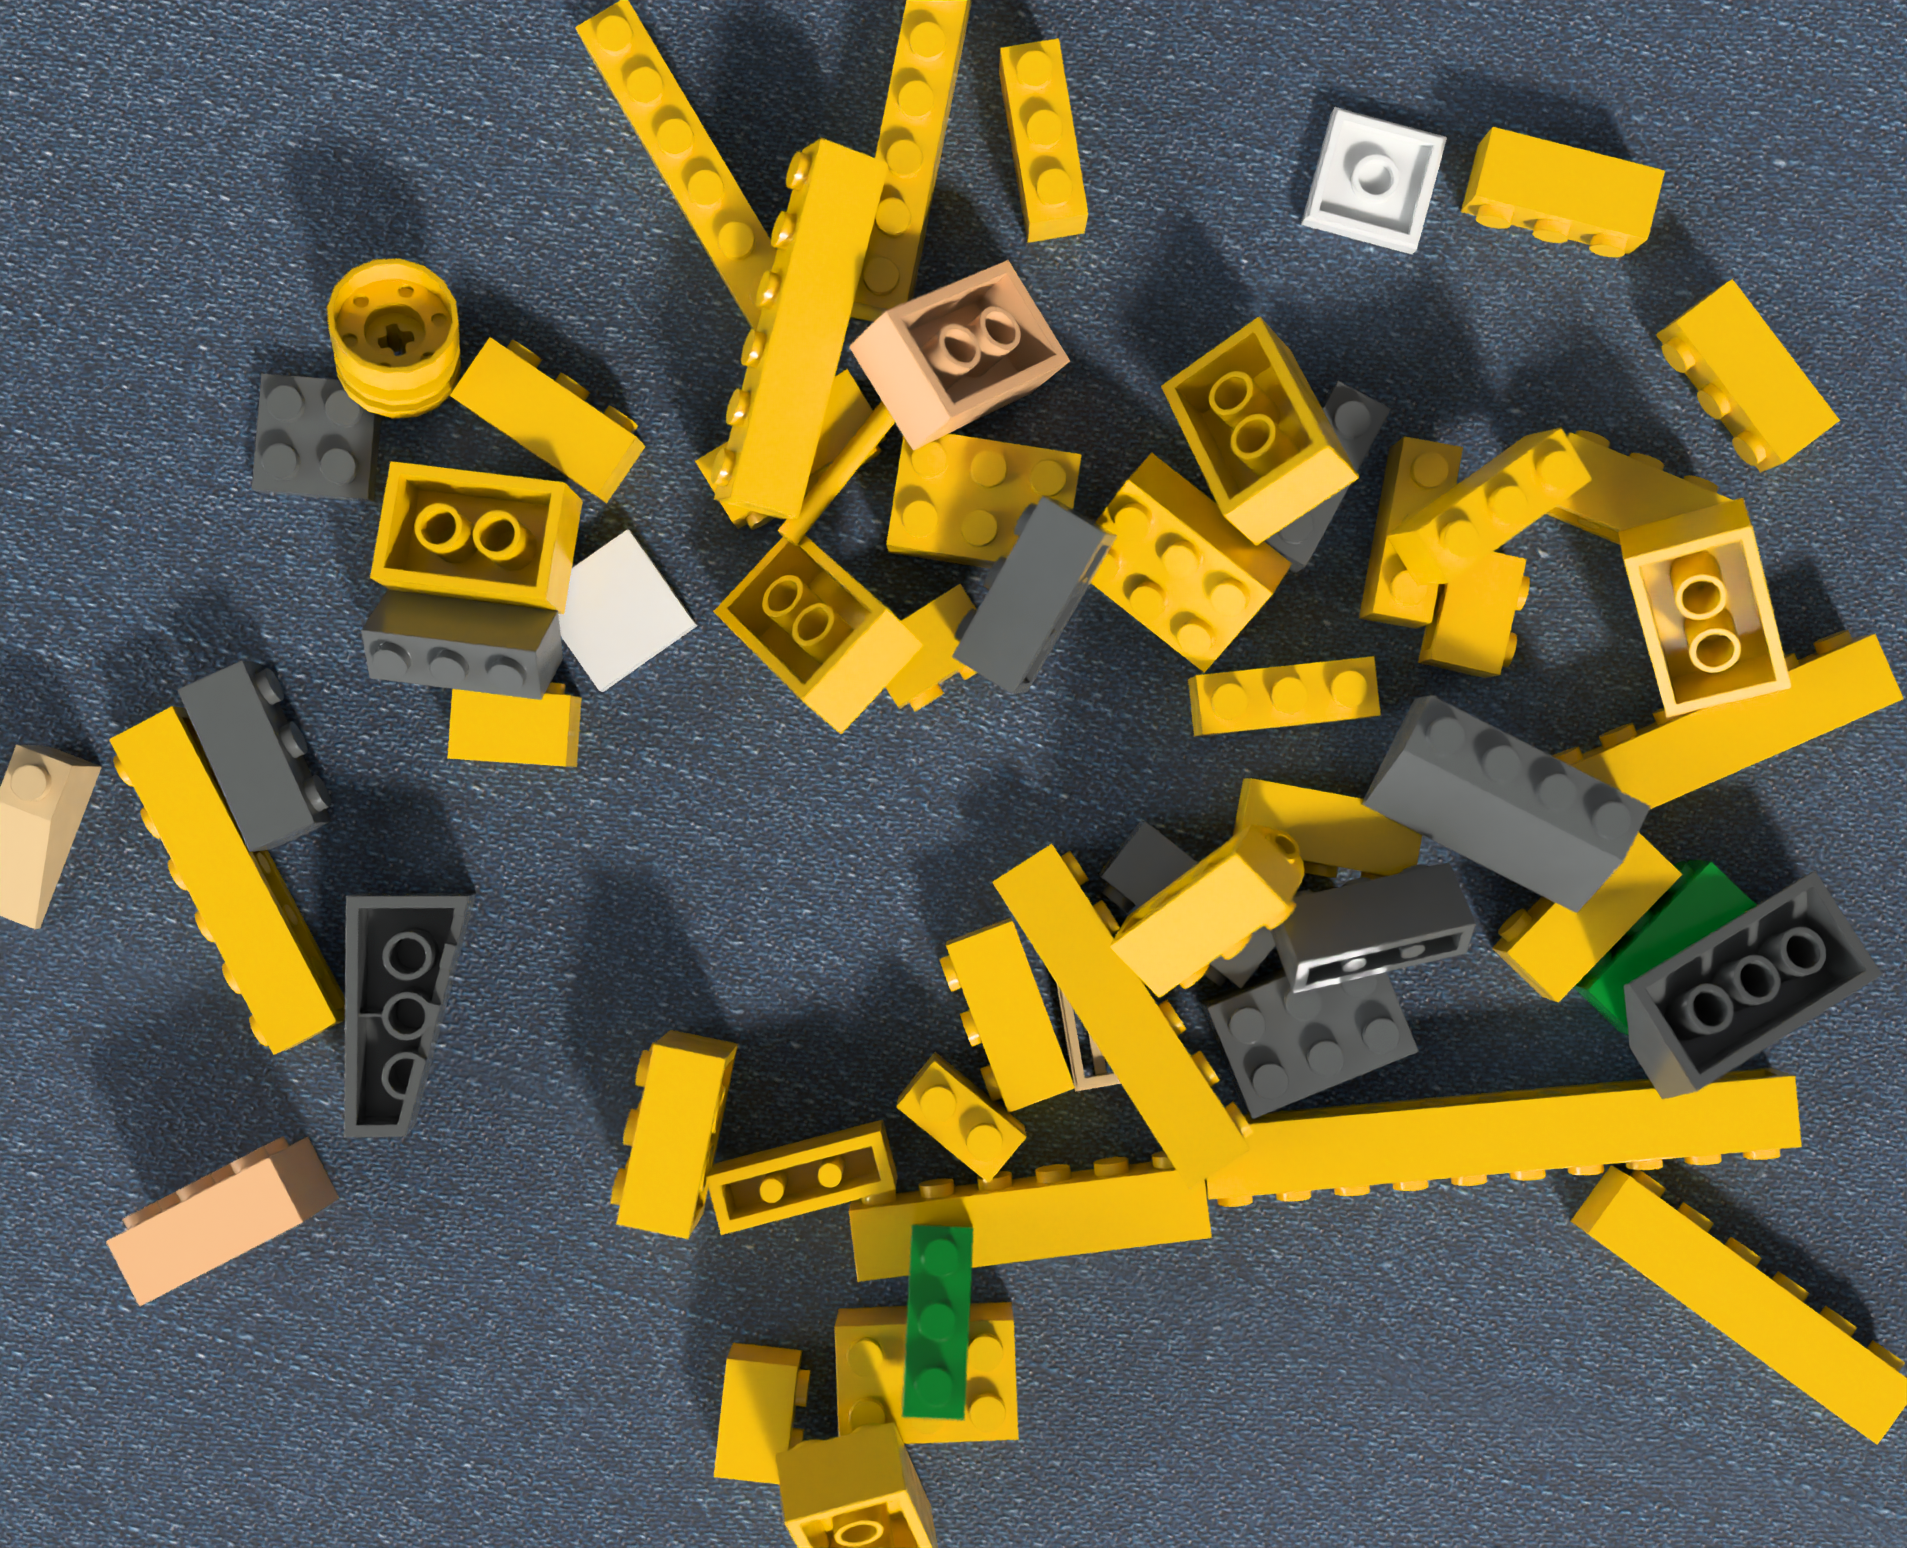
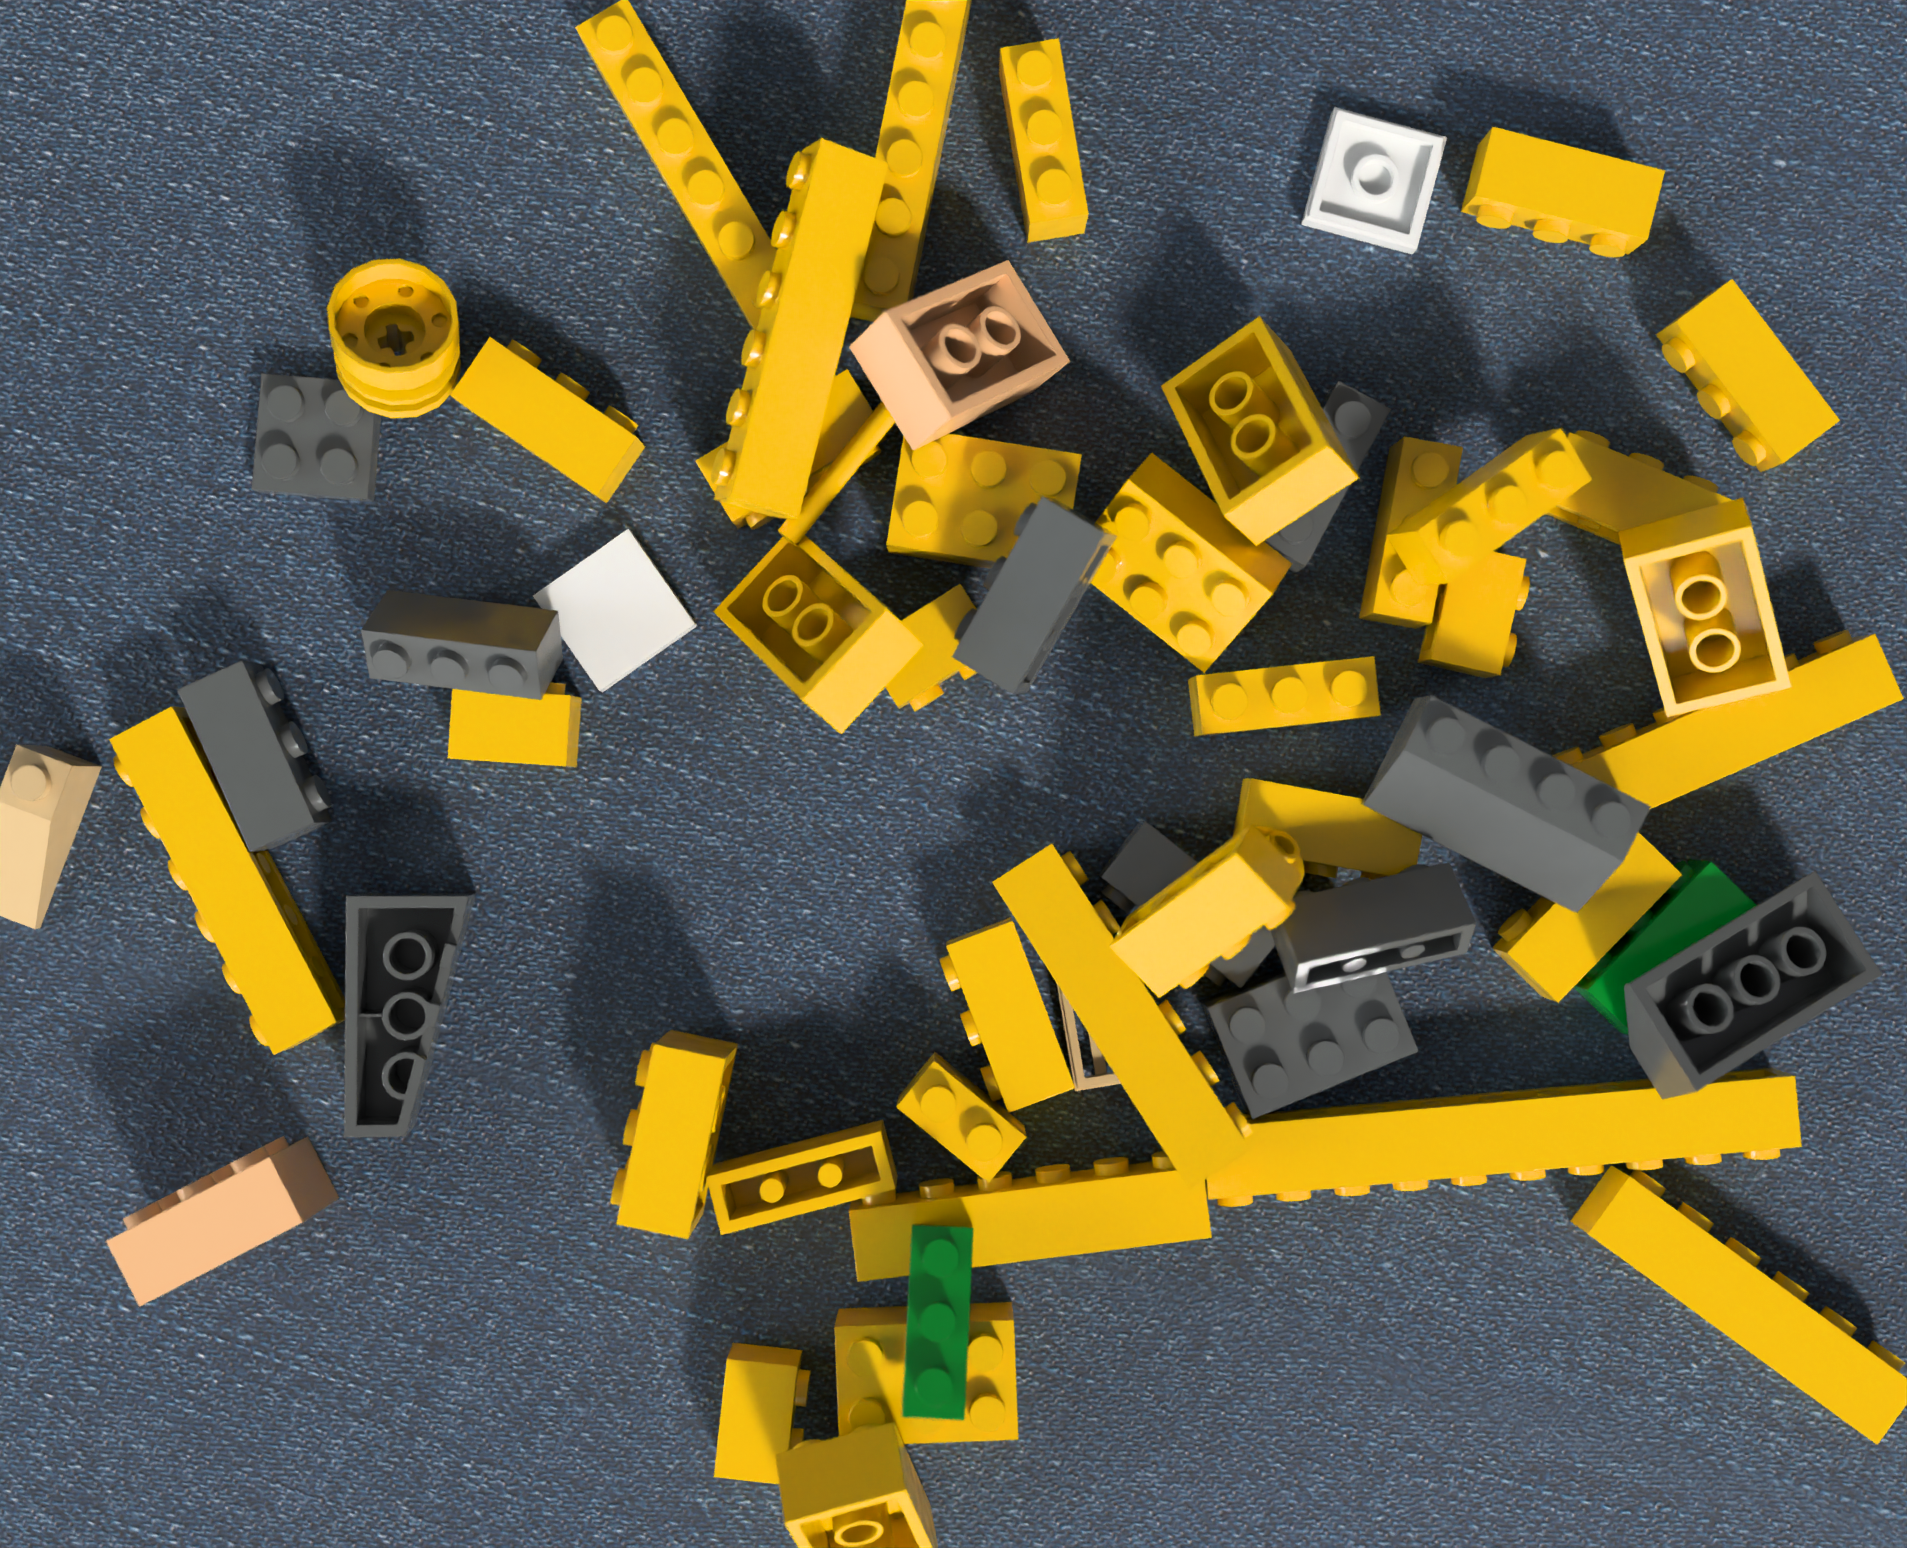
(477, 536): yellow brick -> none

